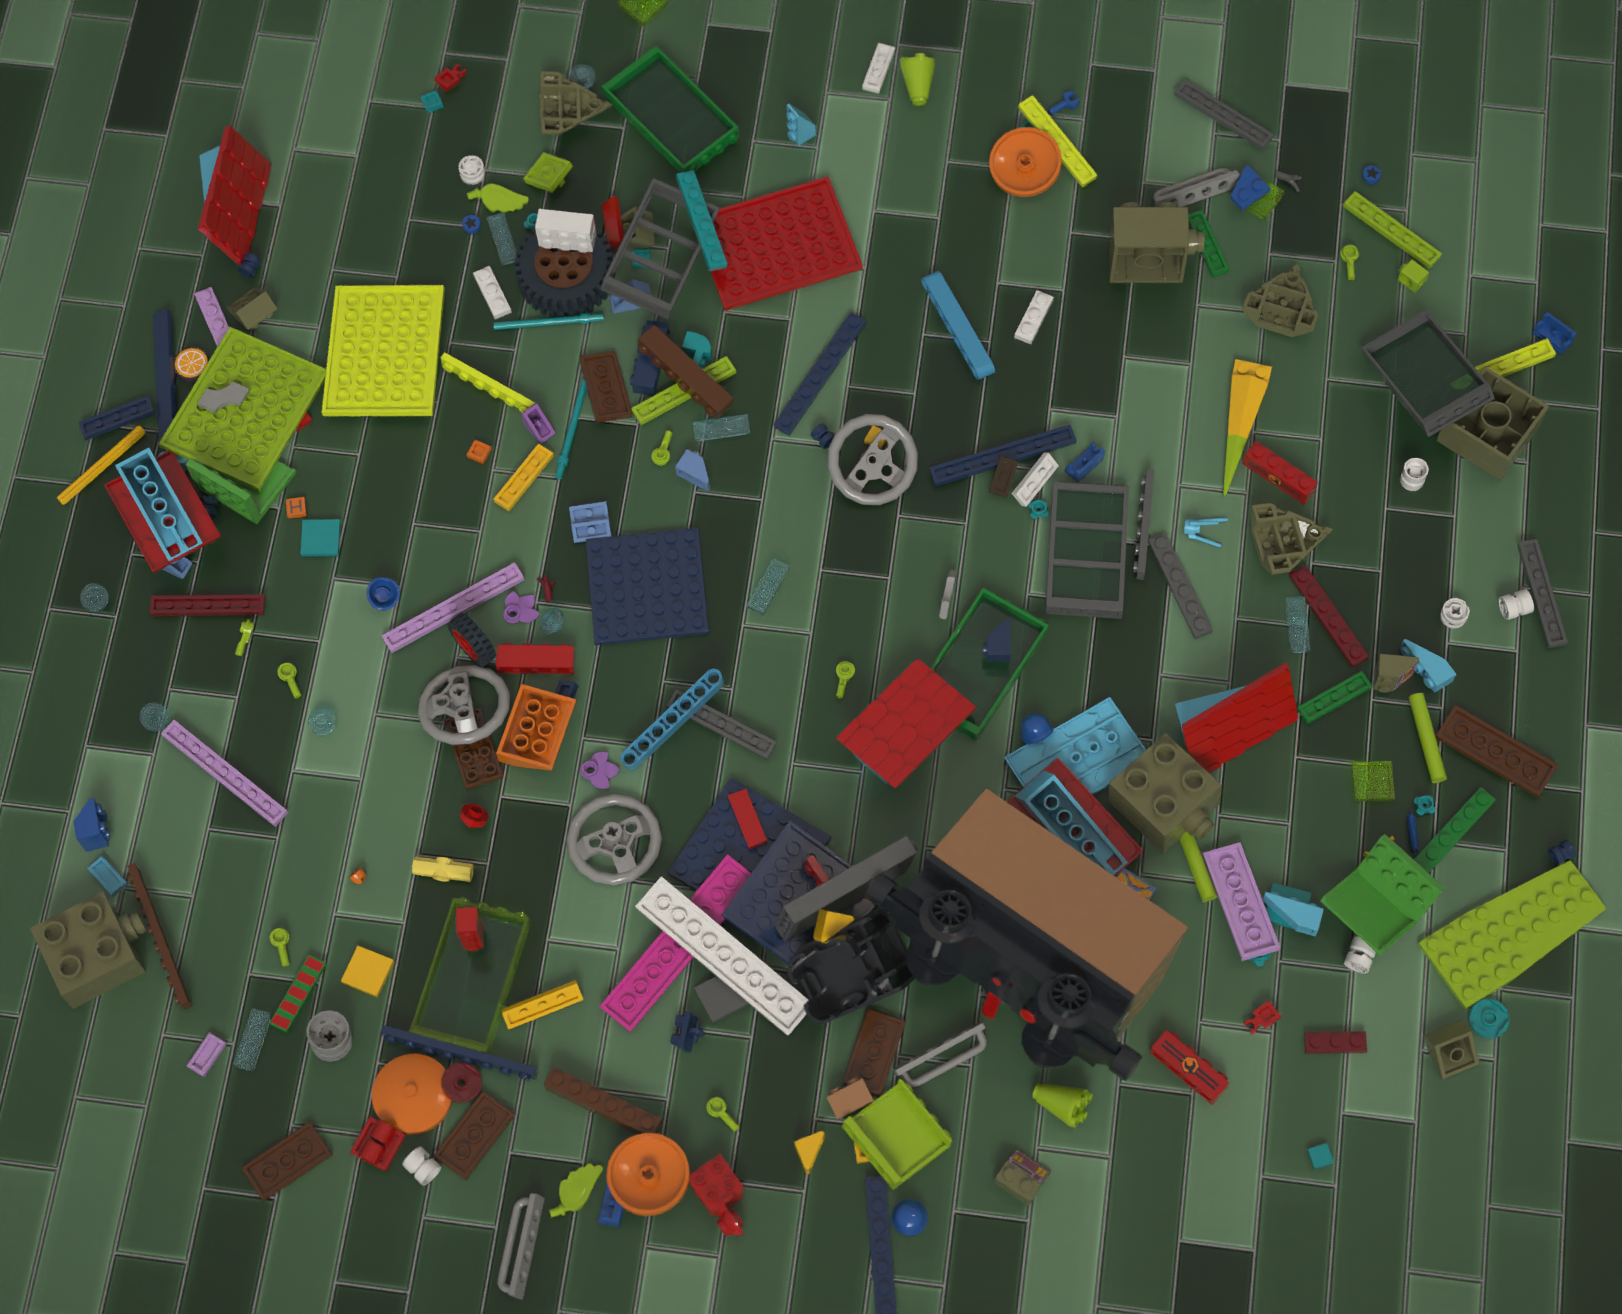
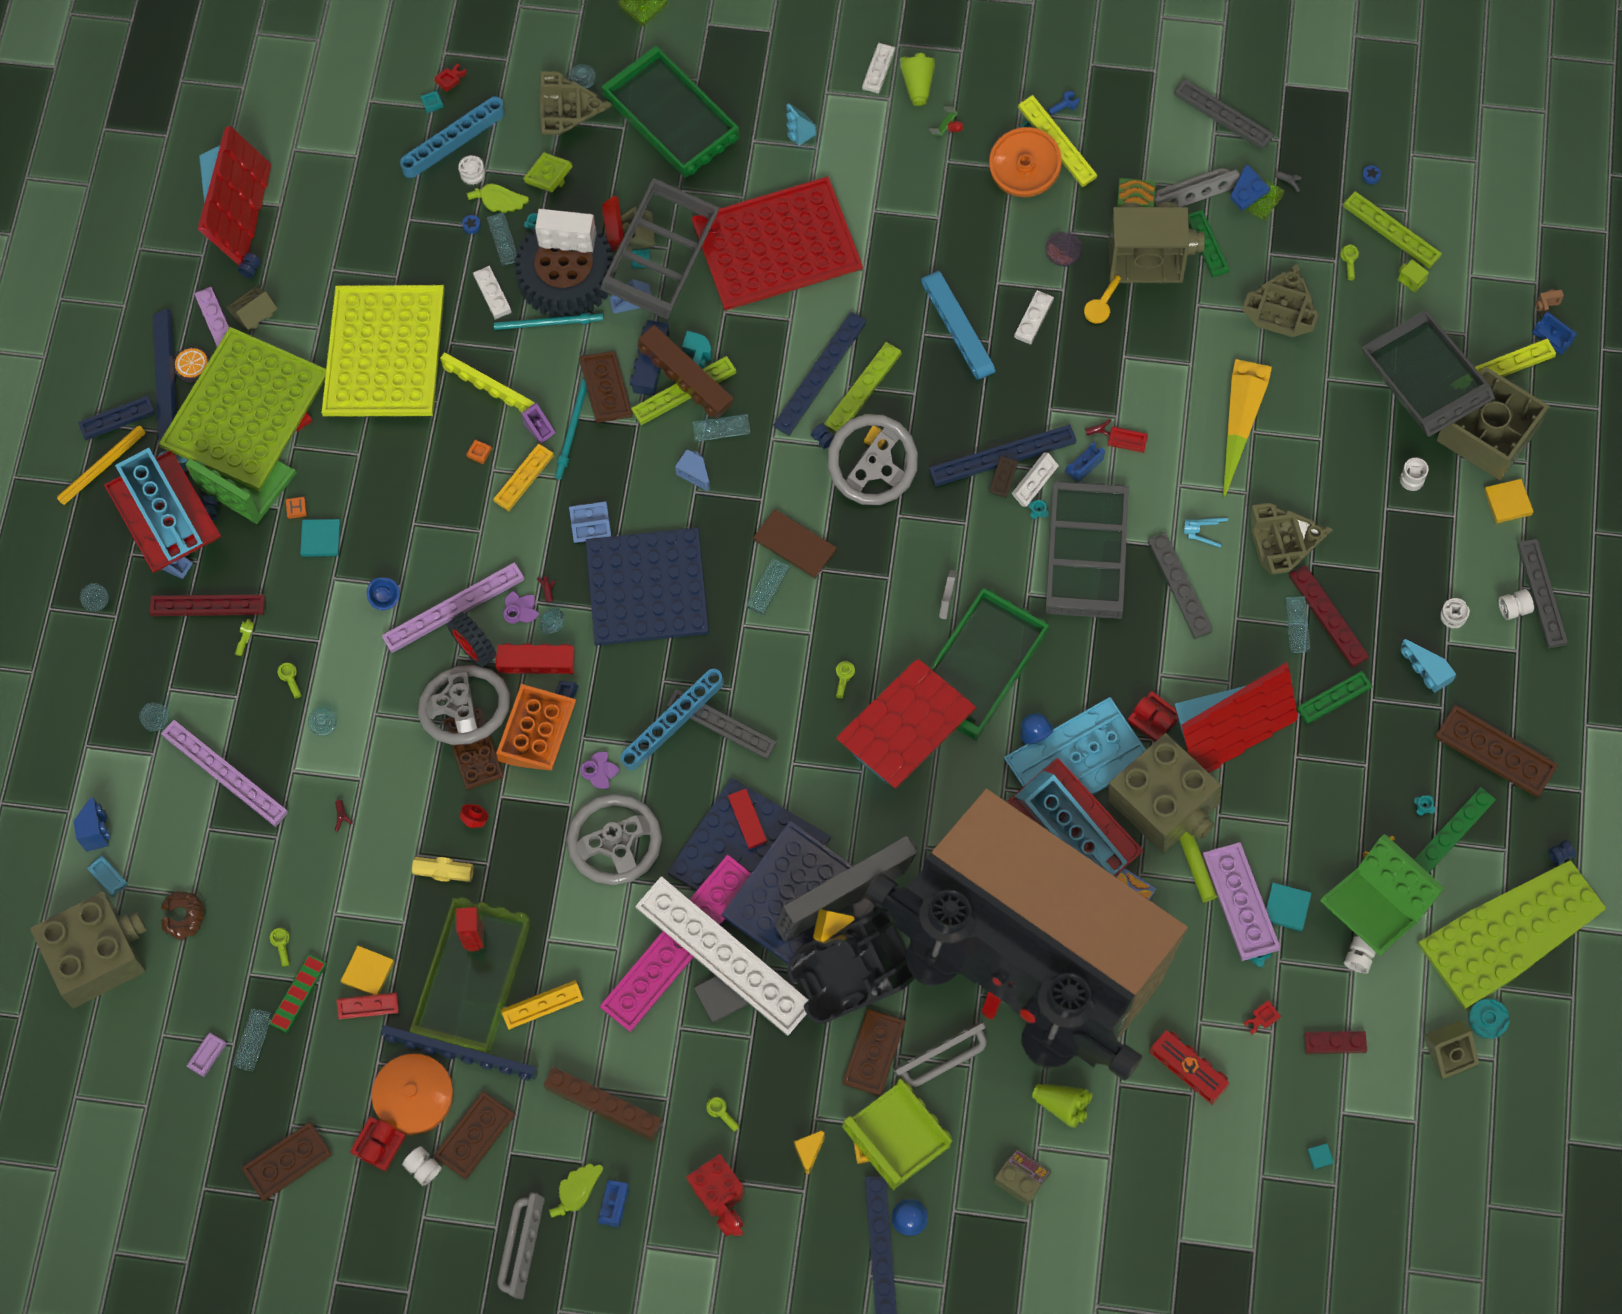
(161, 945): reddish brown plate -> none
(194, 918): none -> reddish brown piece
(216, 399): light grey tile -> none
(327, 1025): light grey wheel -> none
(341, 815): none -> dark red bar
(357, 875): orange hinge -> none
(367, 1005): none -> red tile
(458, 131): none -> dark azure beam
(461, 1072): dark red plate -> none
(648, 1174): orange dish -> none
(661, 455): lime plate -> none
(689, 1031): dark blue hips -> none
(701, 220): teal plate -> none
(795, 543): none -> reddish brown tile
(814, 869): red plate -> none
(850, 1098): medium nougat brick -> none
(863, 387): none -> lime plate
(953, 126): none -> piece
(998, 644): dark blue slope -> none
(1063, 249): none -> tile
(1098, 310): none -> yellow piece
(1098, 429): none -> dark red bar
(1127, 439): none -> red tile
(1136, 191): none -> slope
(1144, 517): dark grey plate -> none
(1153, 716): none -> red plate
(1280, 473): red brick -> none
(1299, 915): medium azure slope -> none
(1373, 781): clear neon green plate -> none
(1393, 671): olive slope -> none
(1412, 829): blue piece -> none
(1427, 738): lime piece -> none
(1508, 501): none -> yellow tile
(1548, 299): none -> medium nougat bracket

